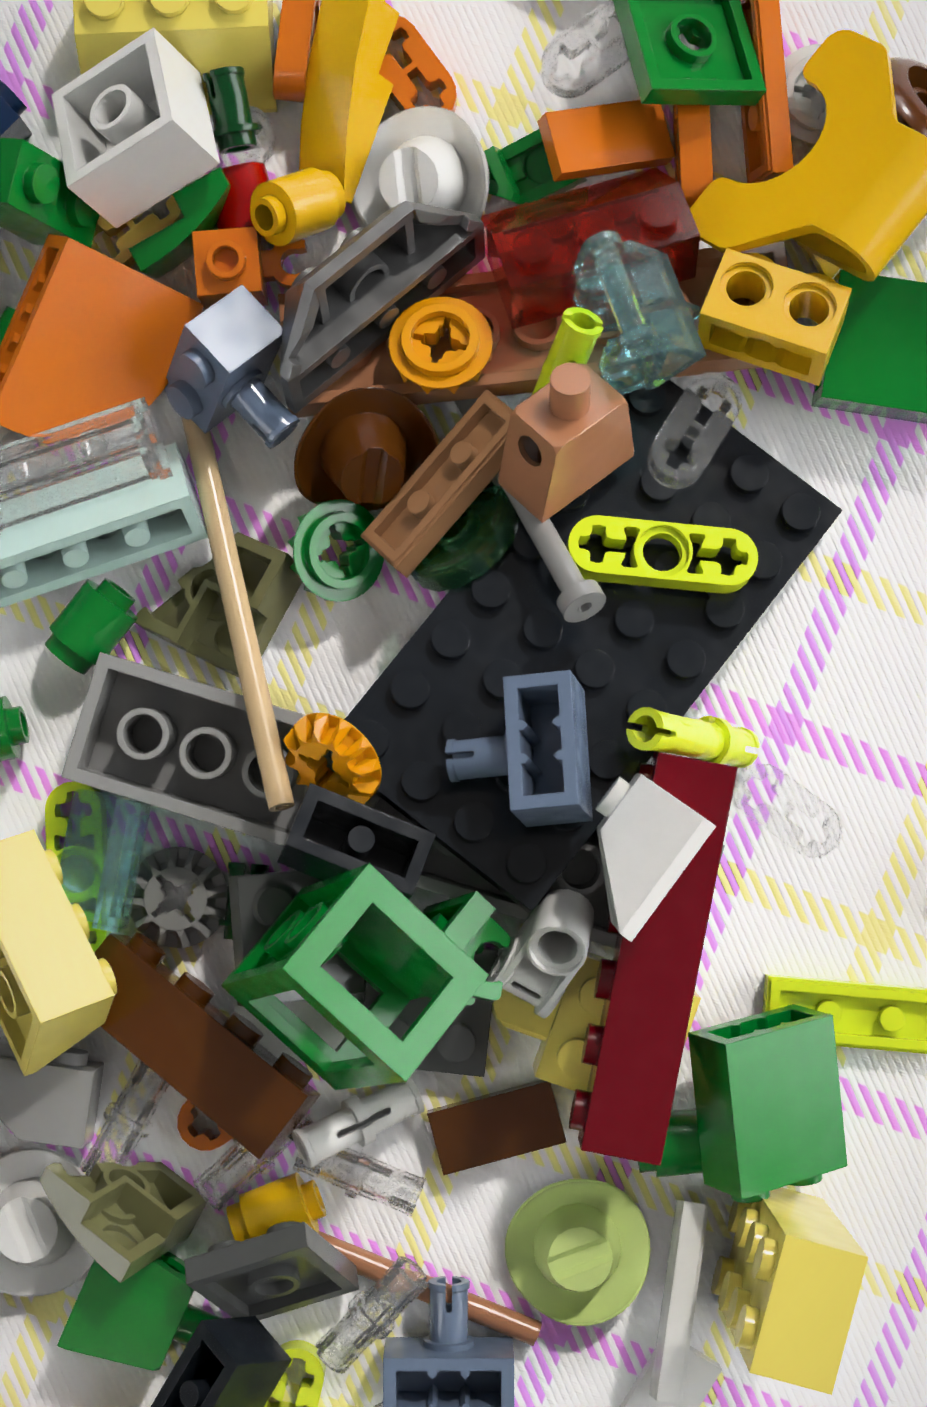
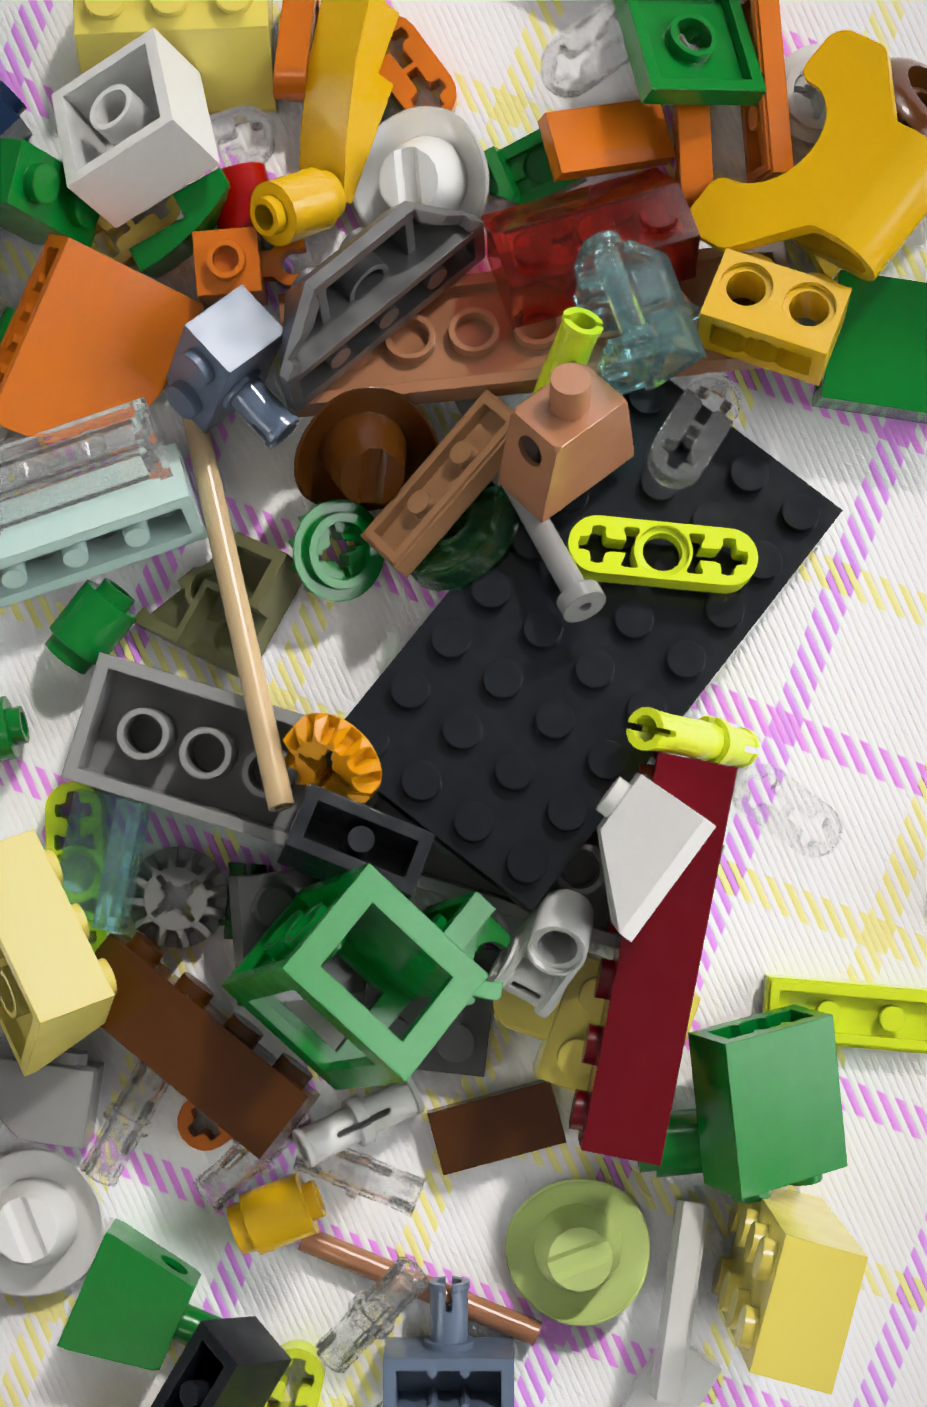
(124, 1212): olive slope -> none
(231, 110): dark green pin -> none
(271, 1272): dark grey plate -> none
(425, 324): light orange gear -> none
(539, 752): sand blue brick -> none

